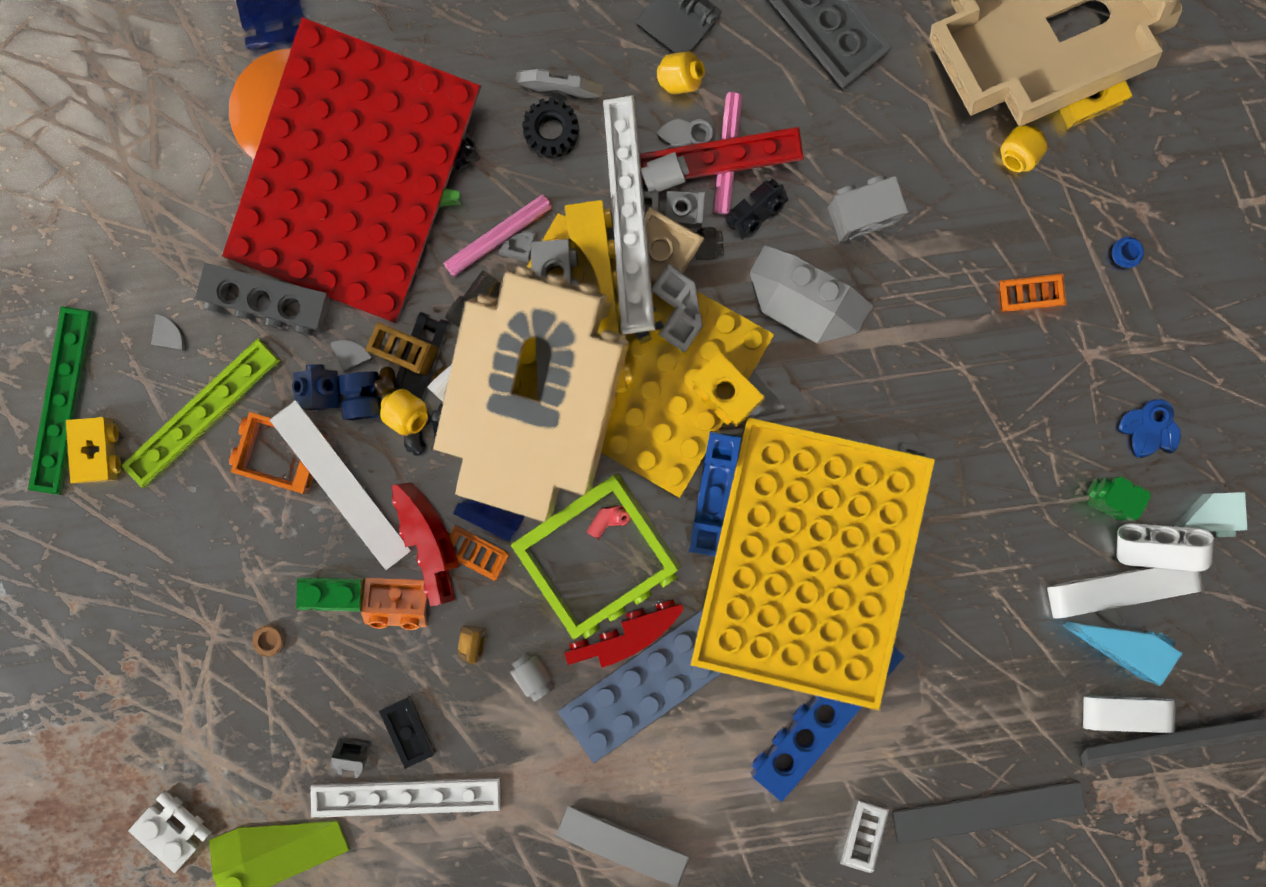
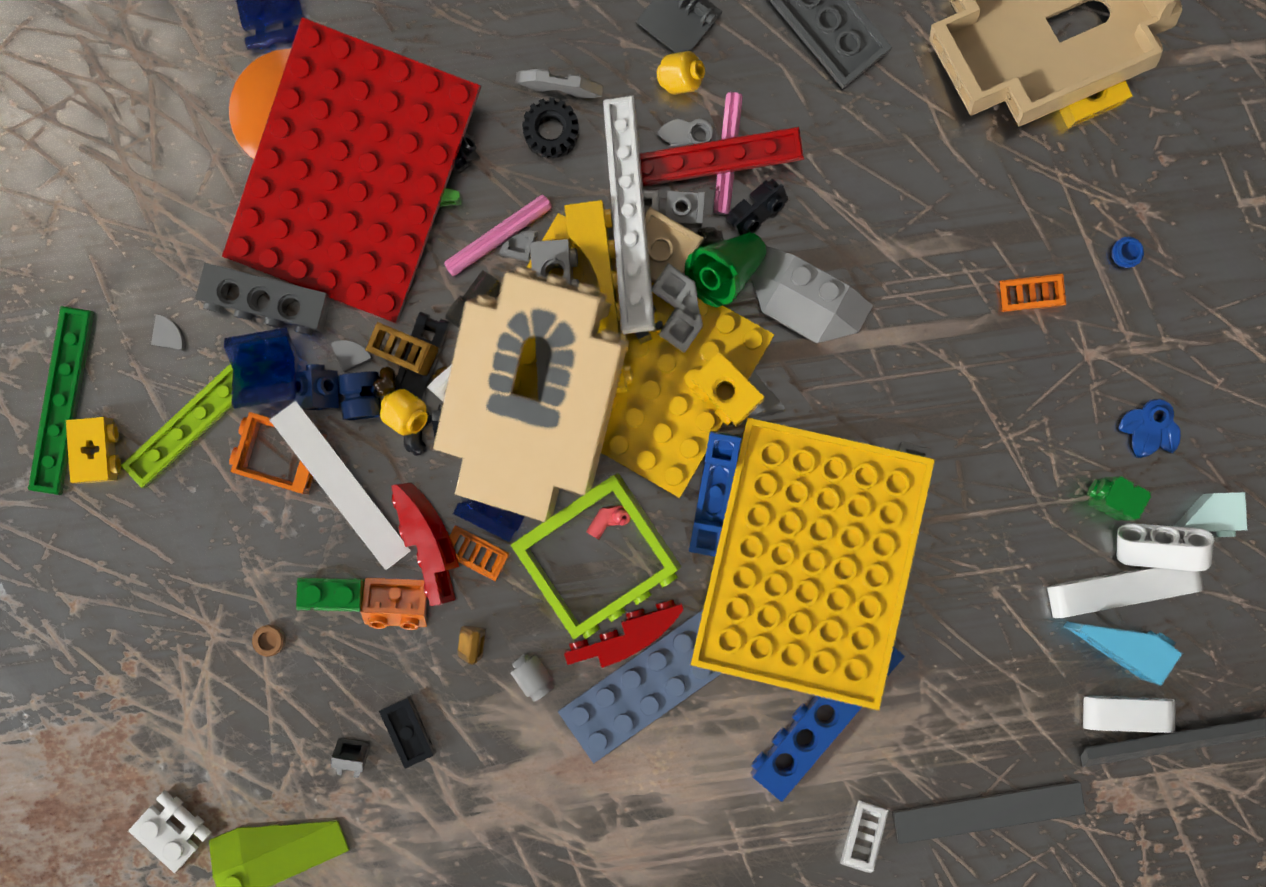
(262, 367): none -> clear blue bracket
(405, 797): white tile -> none
(623, 846): light grey slope -> none
(665, 172): light grey brick -> none
(725, 267): none -> green cone
(867, 208): light grey brick -> none
(1023, 148): yellow head -> none

